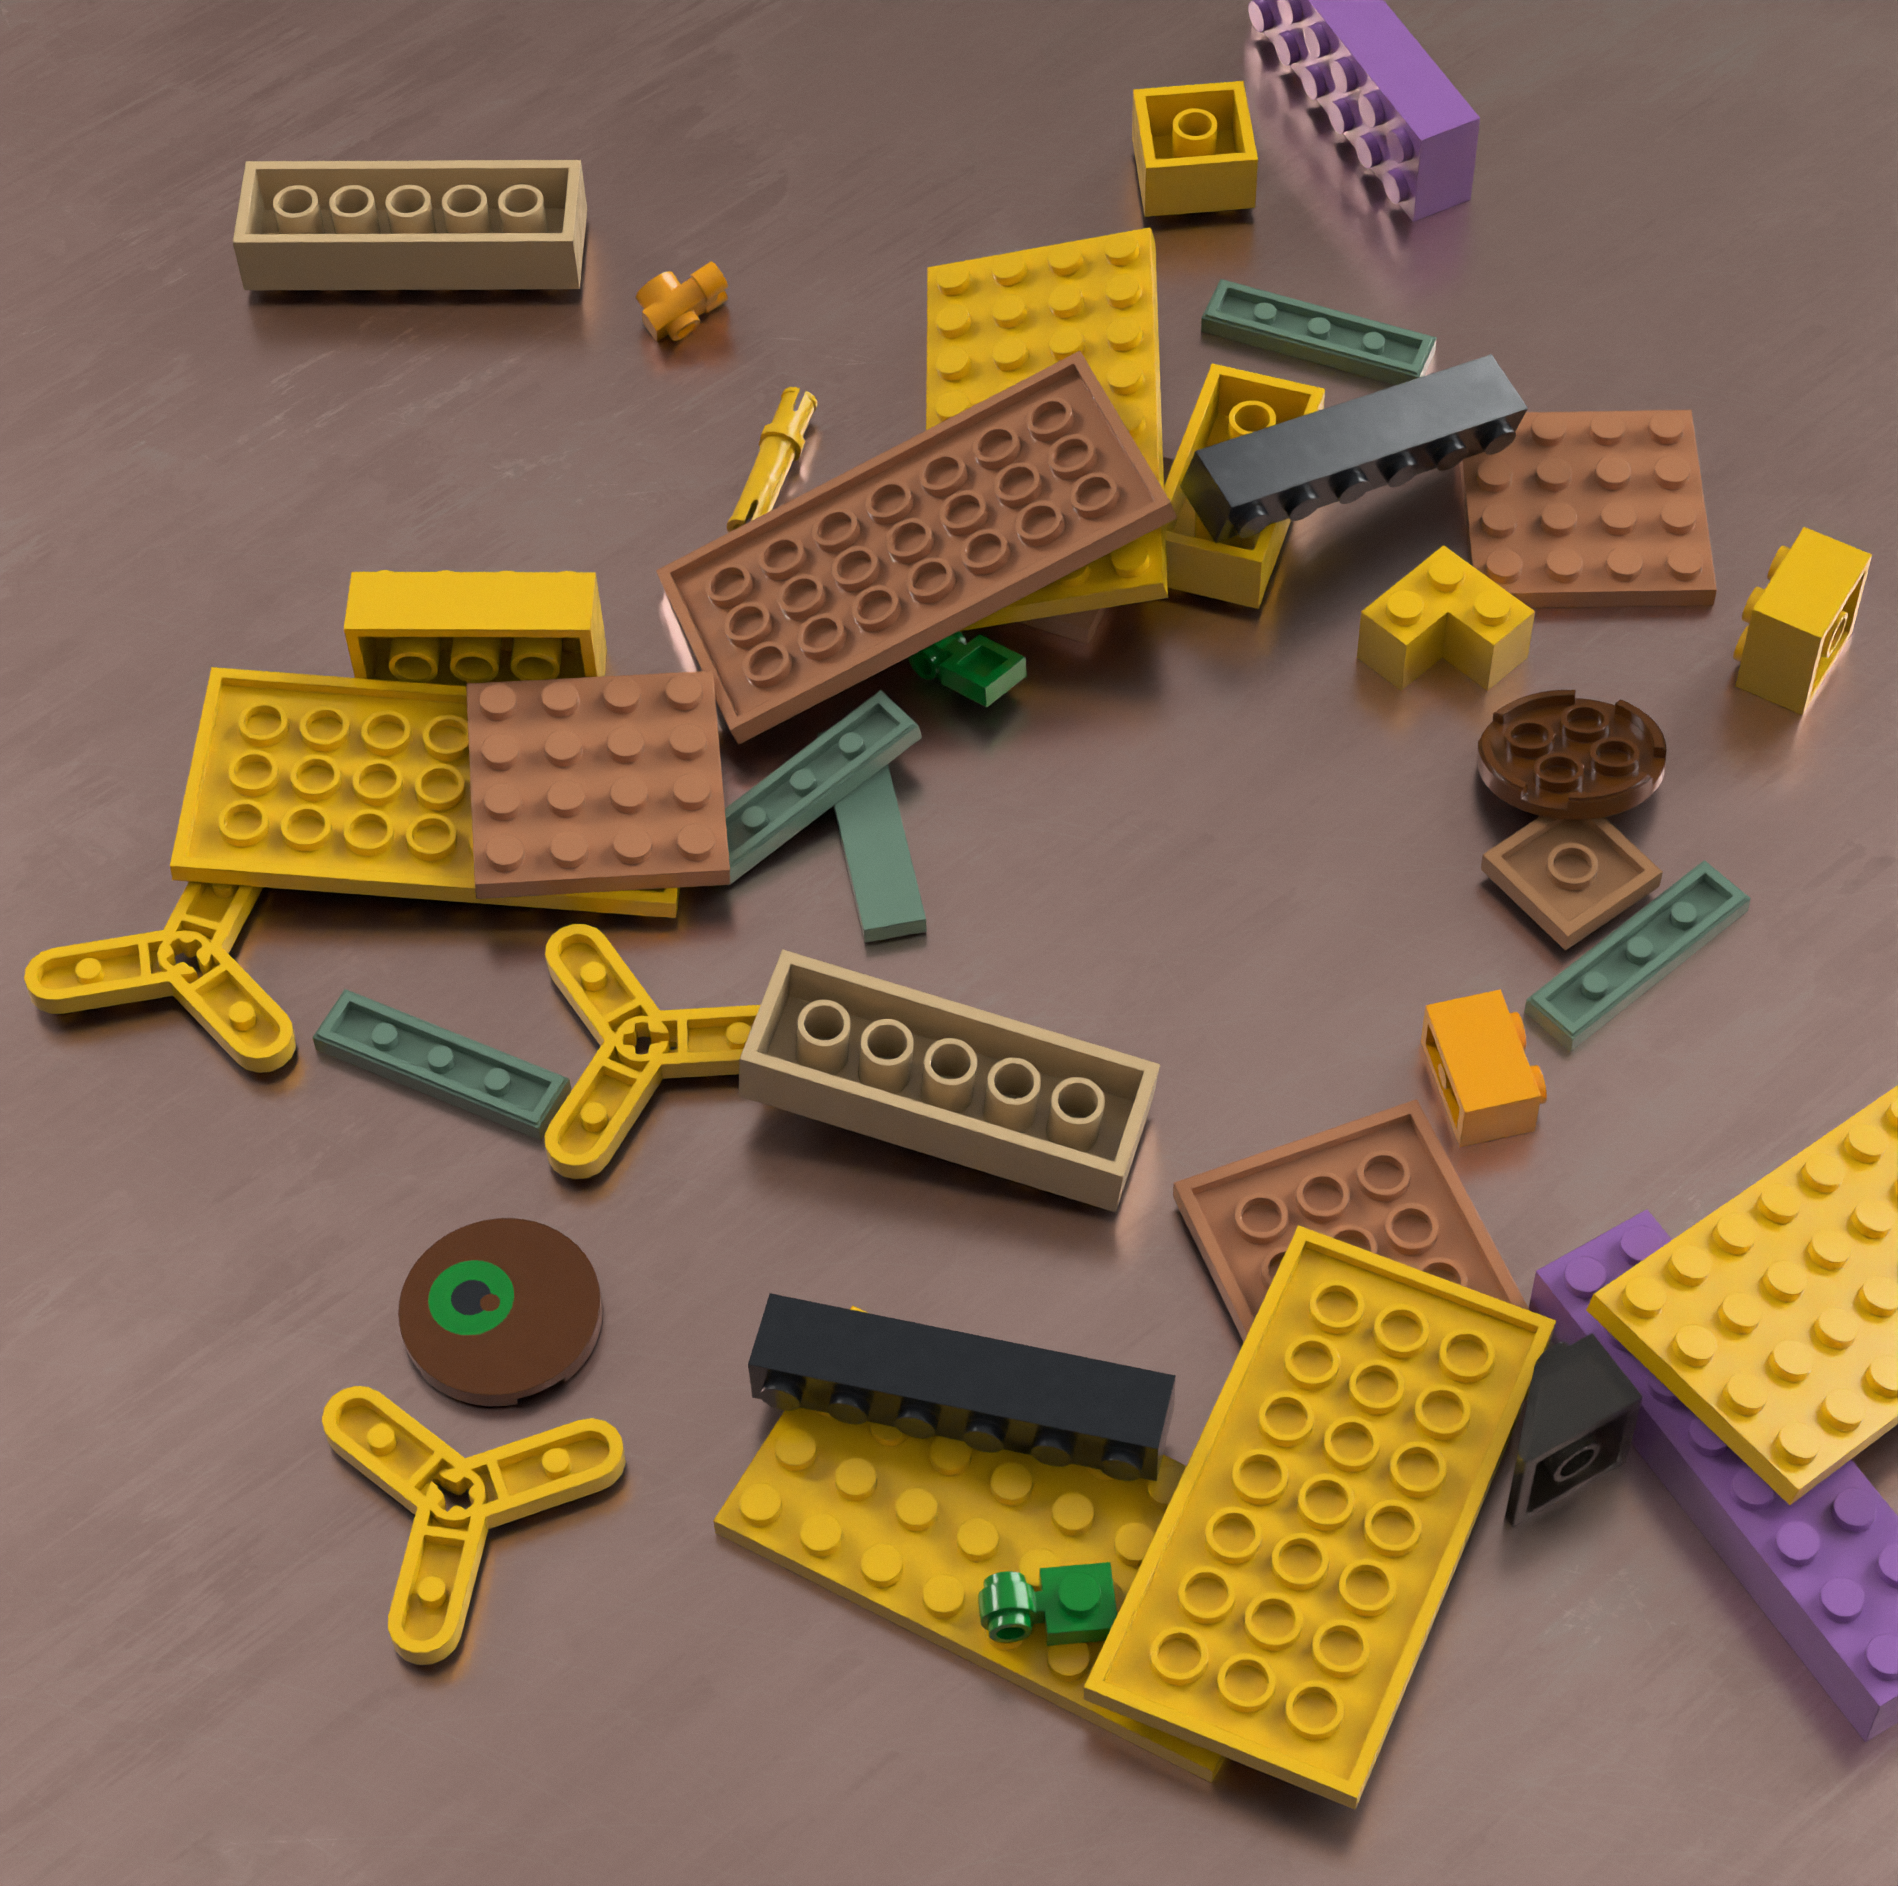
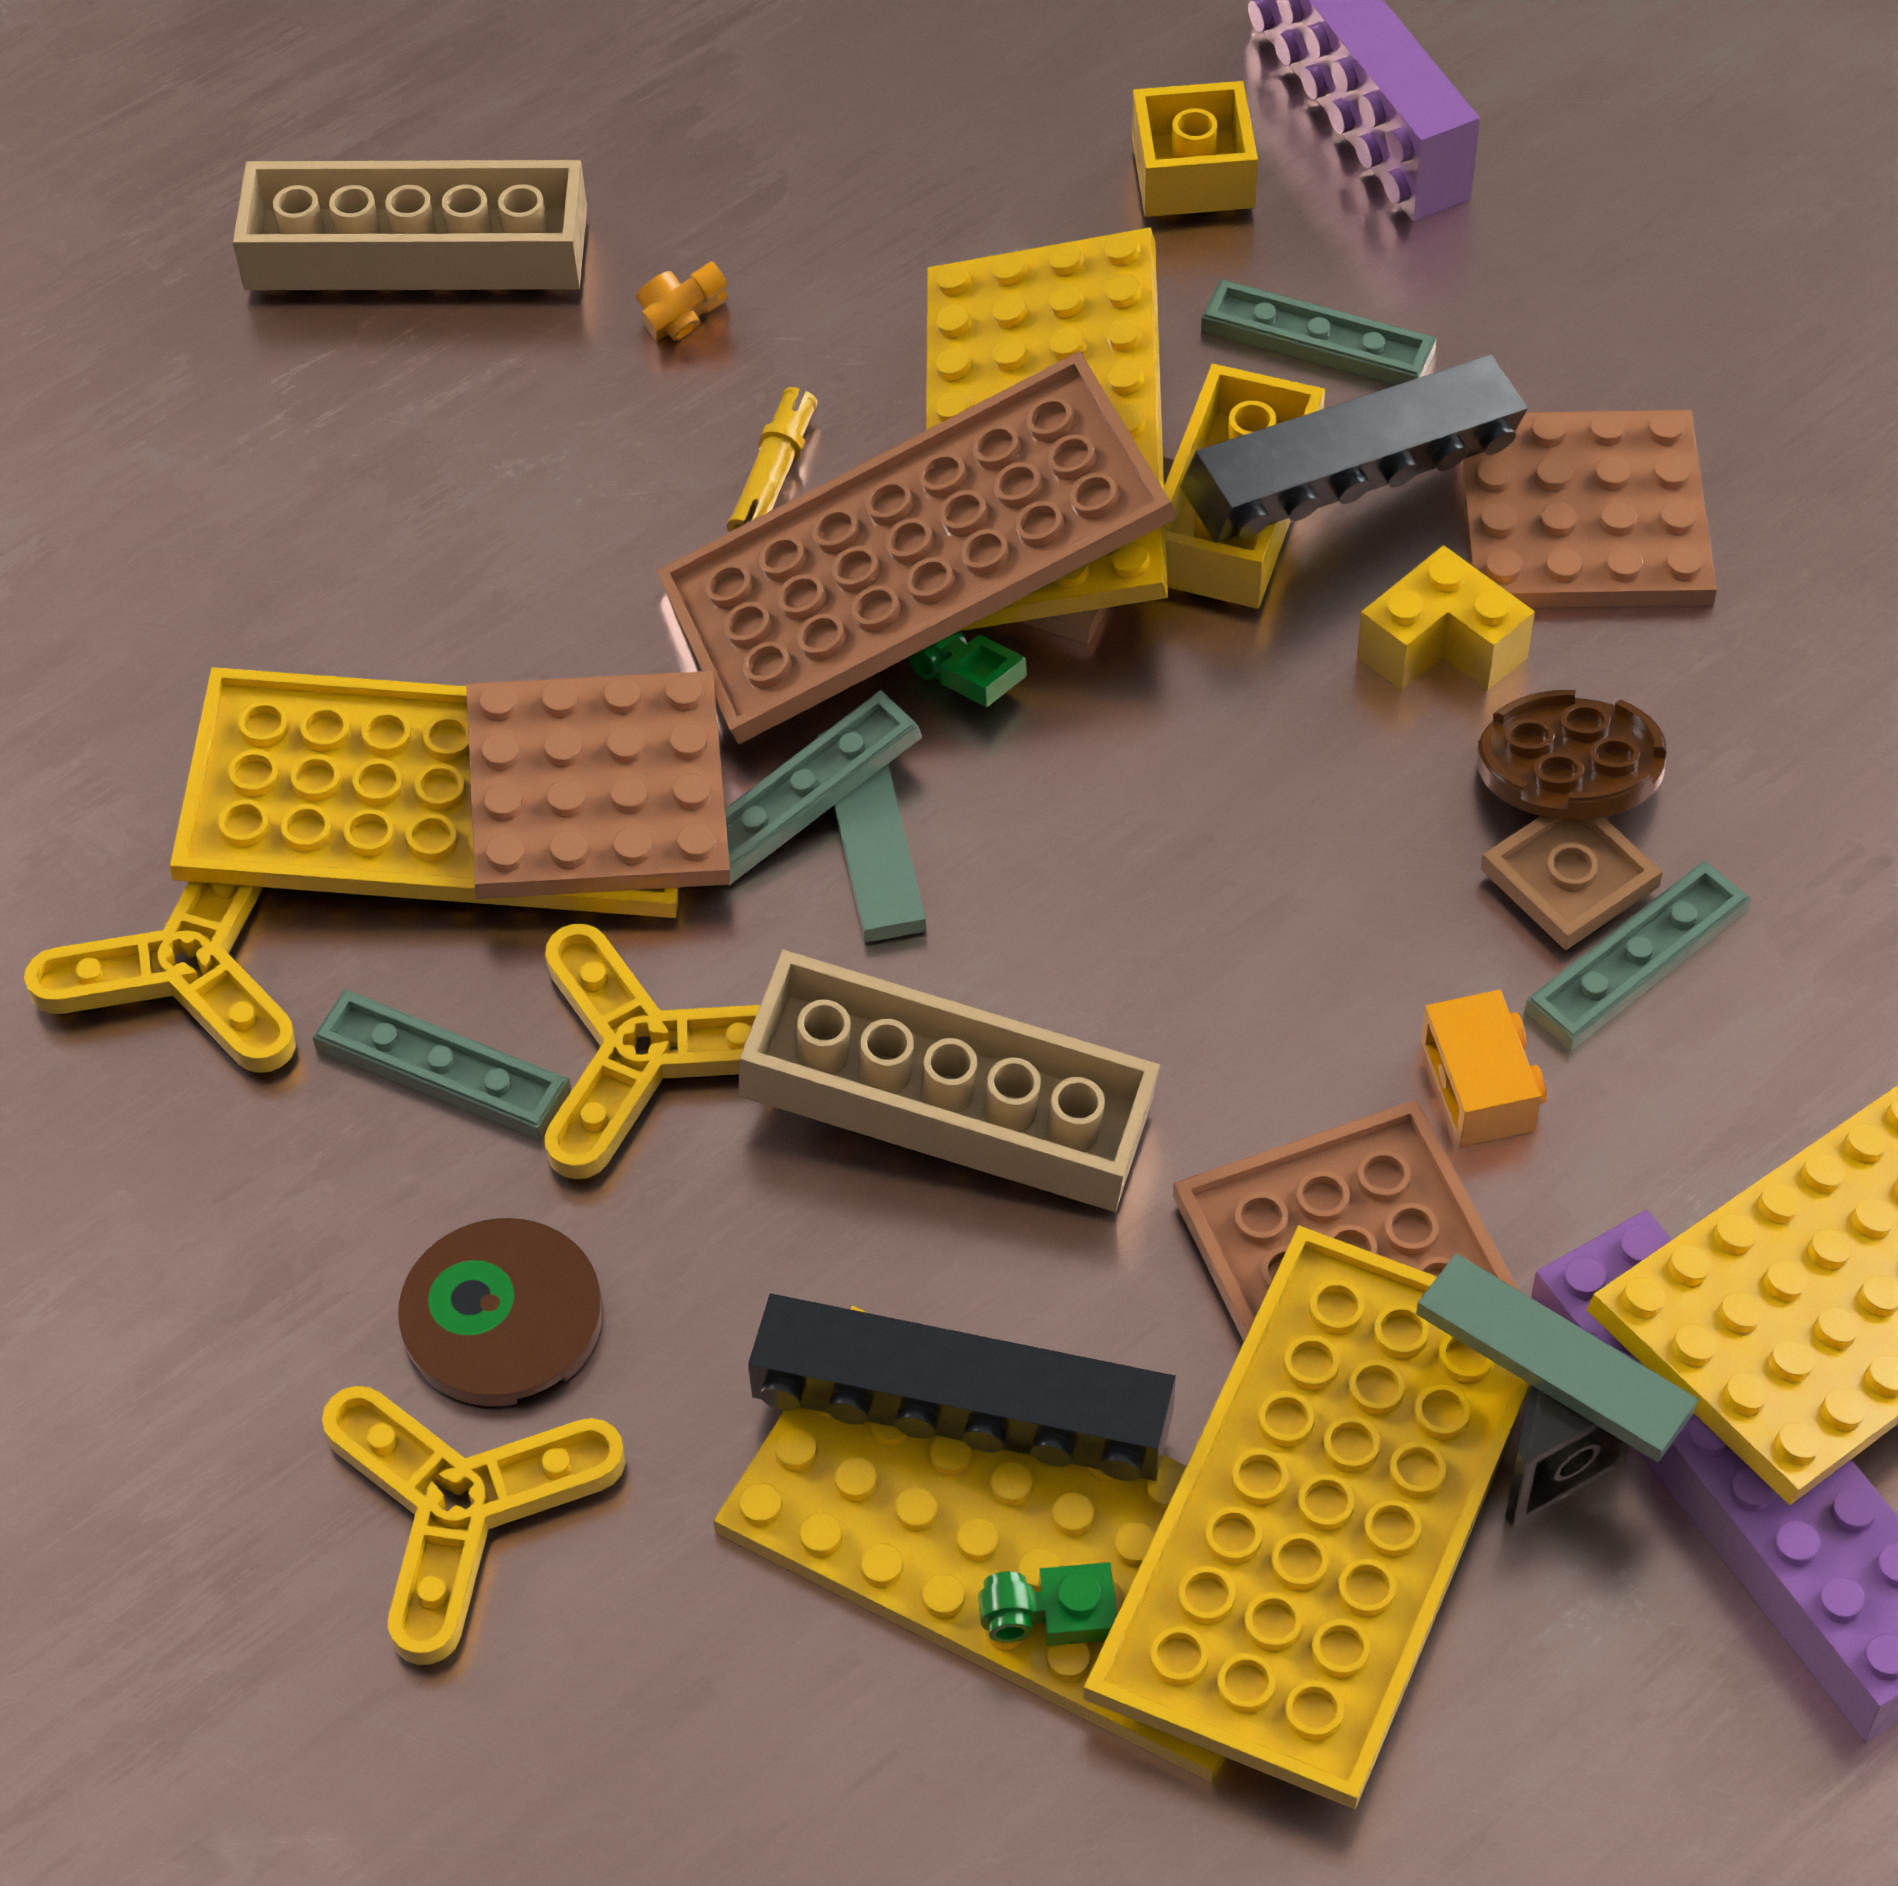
(474, 626): yellow brick -> none
(1557, 1357): none -> sand green tile
(1800, 619): yellow brick -> none

